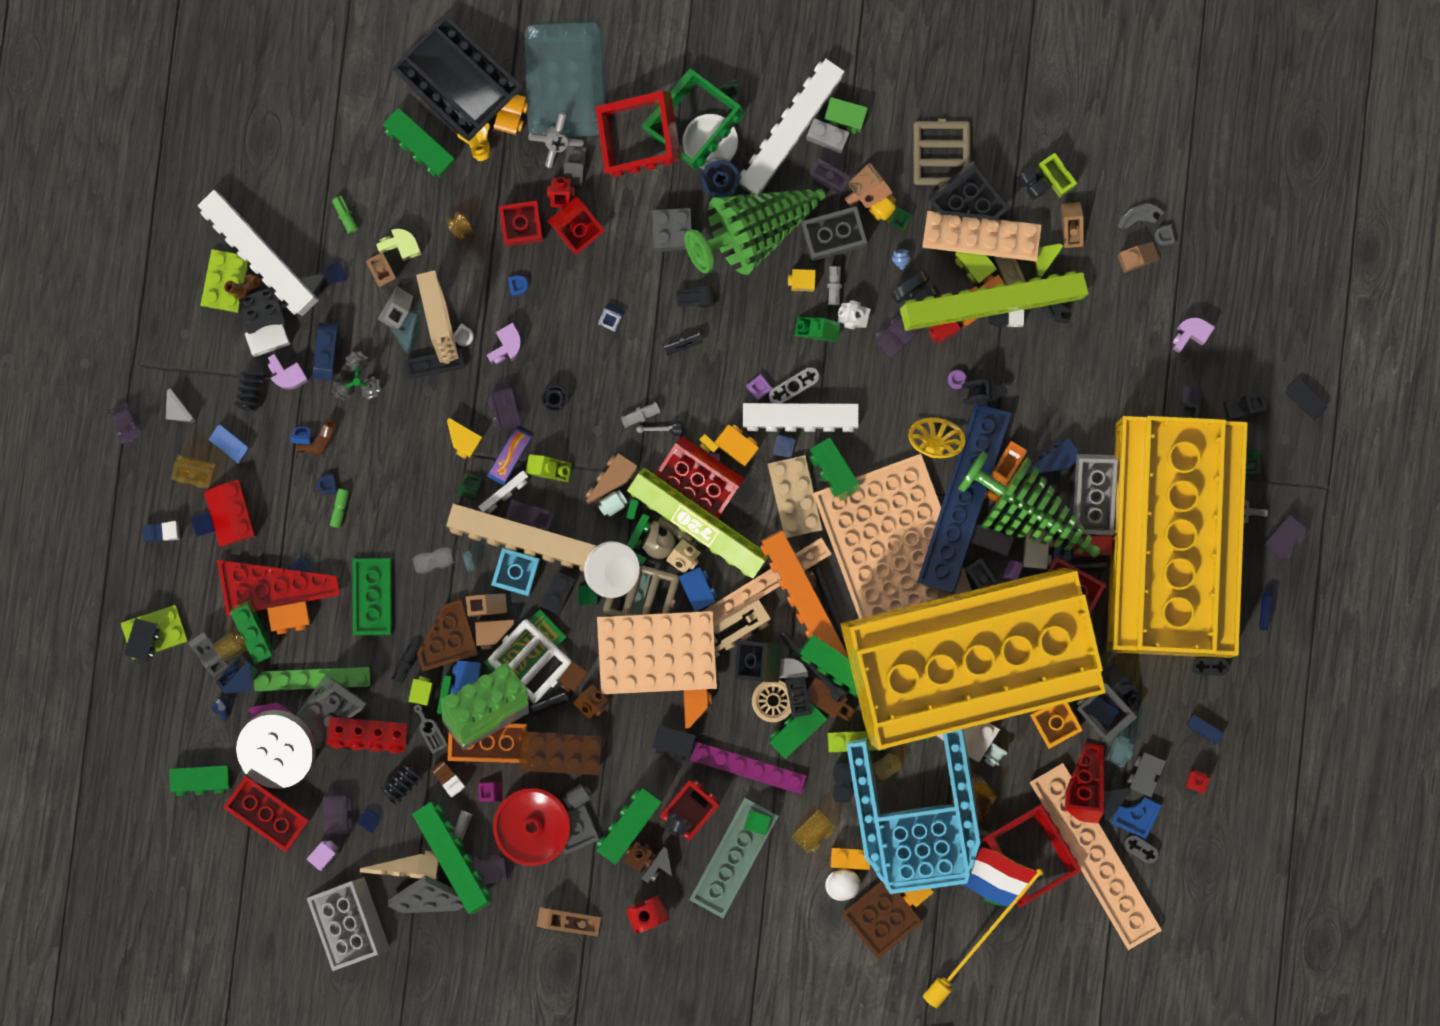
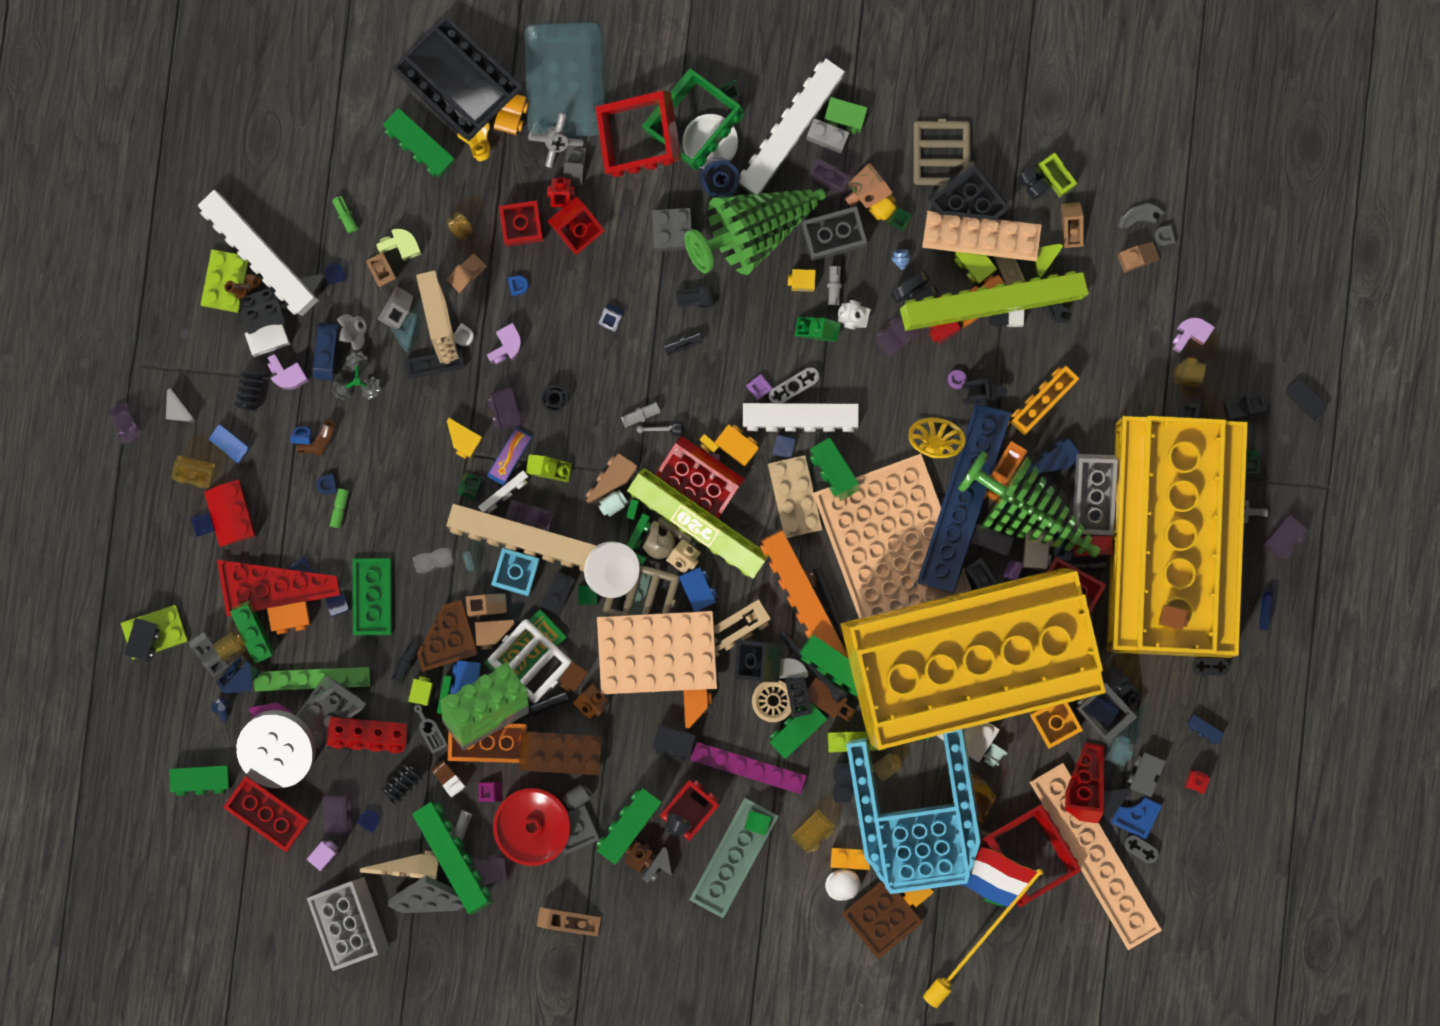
(161, 532): leg -> none
(337, 605): none -> dark blue slope
(351, 331): none -> light grey plate
(466, 273): none -> medium nougat slope
(638, 918): red brick -> none
(764, 584): light nougat plate -> none
(1048, 396): none -> light orange brick
(1173, 617): none -> dark orange brick
(1190, 372): none -> clear yellow brick

